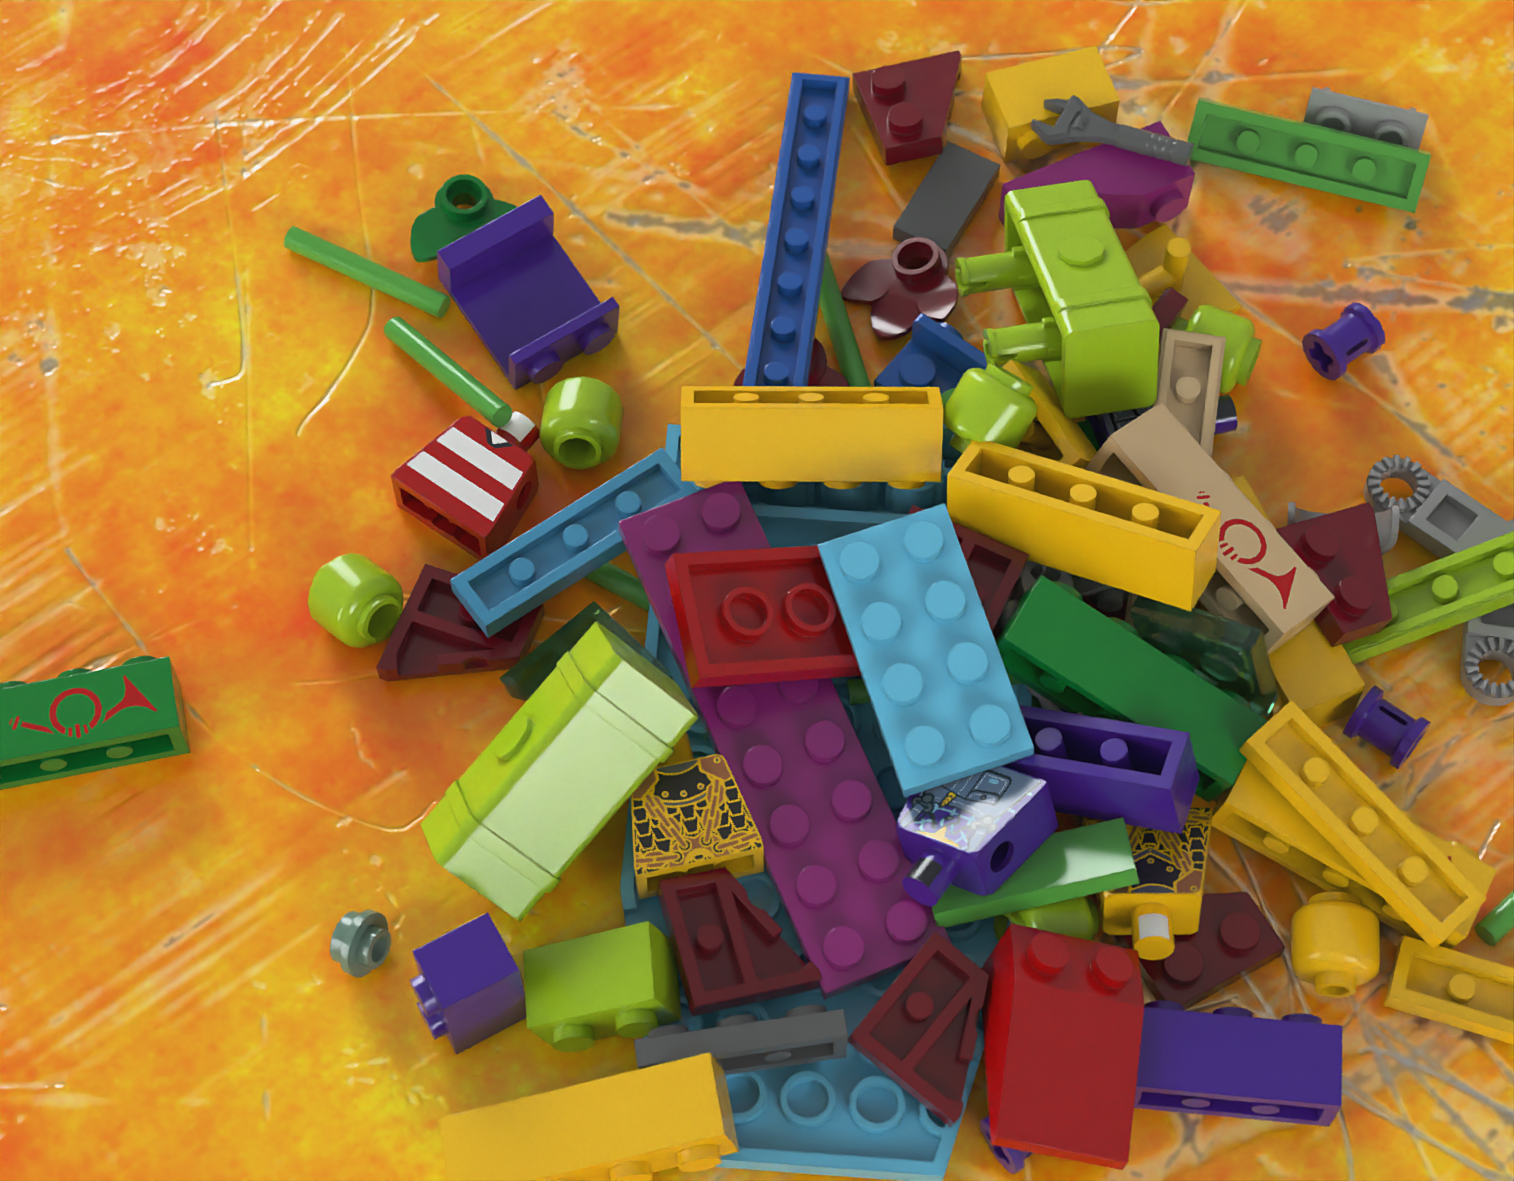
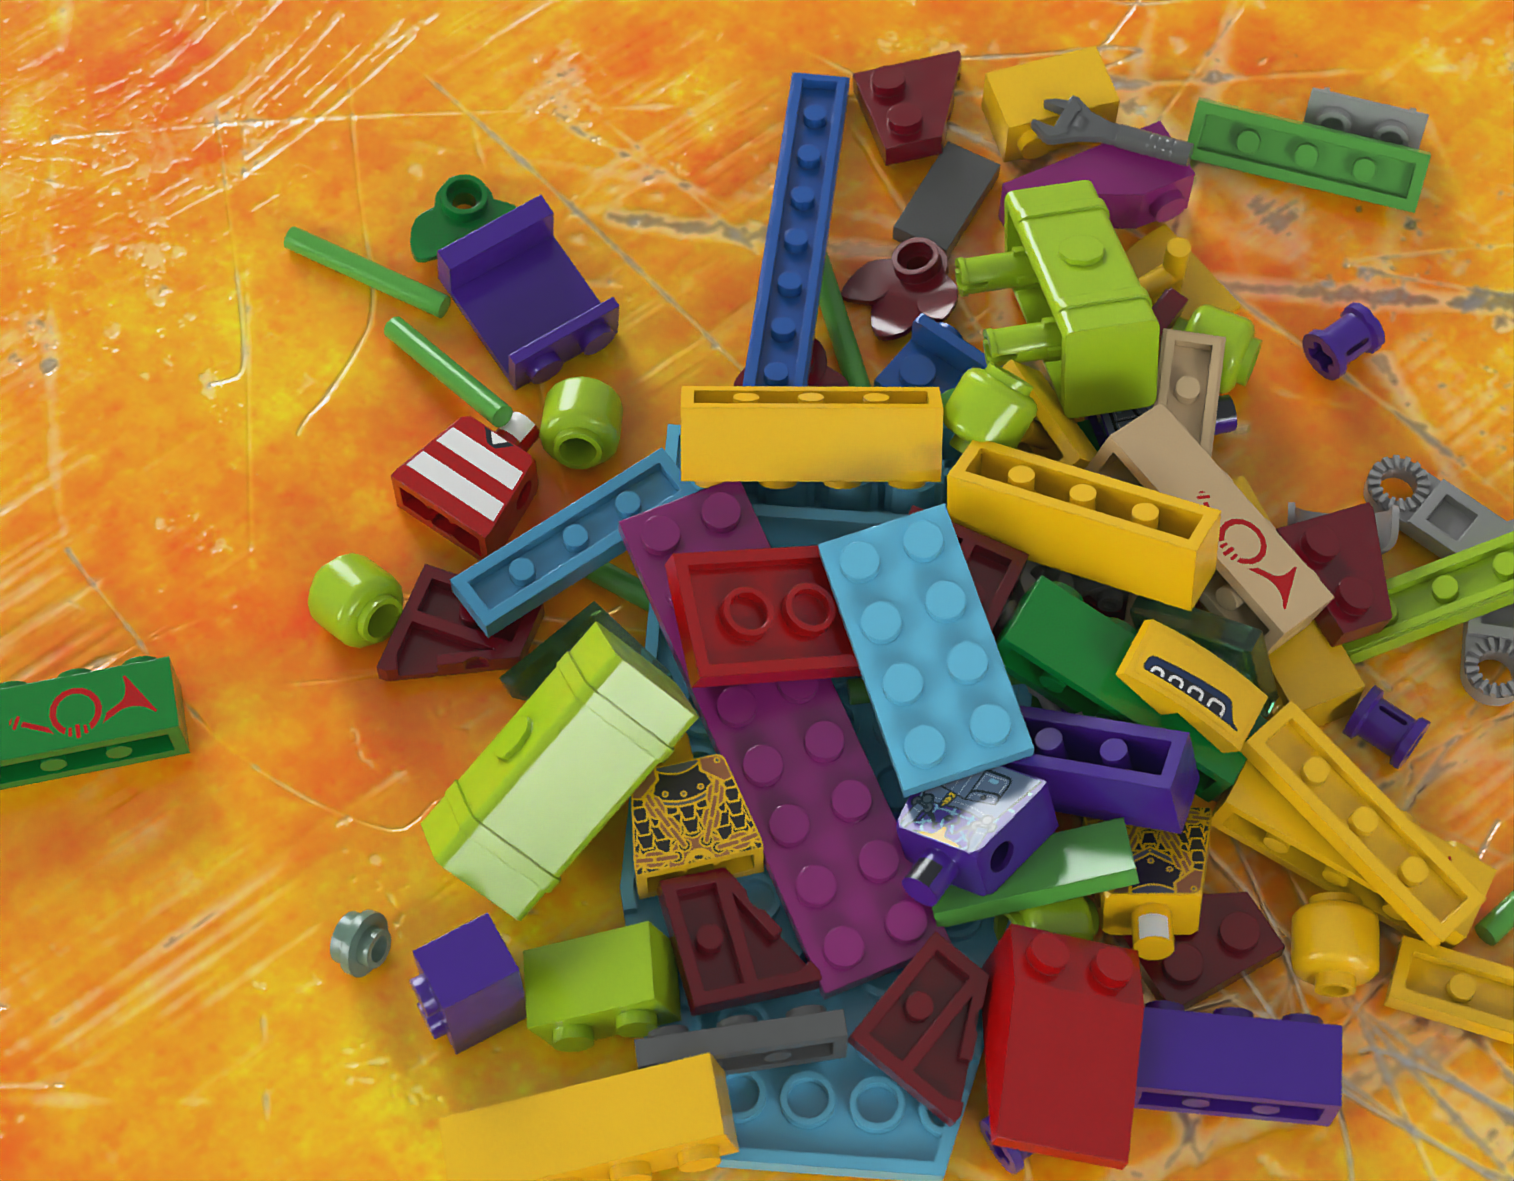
(1191, 681): none -> yellow slope

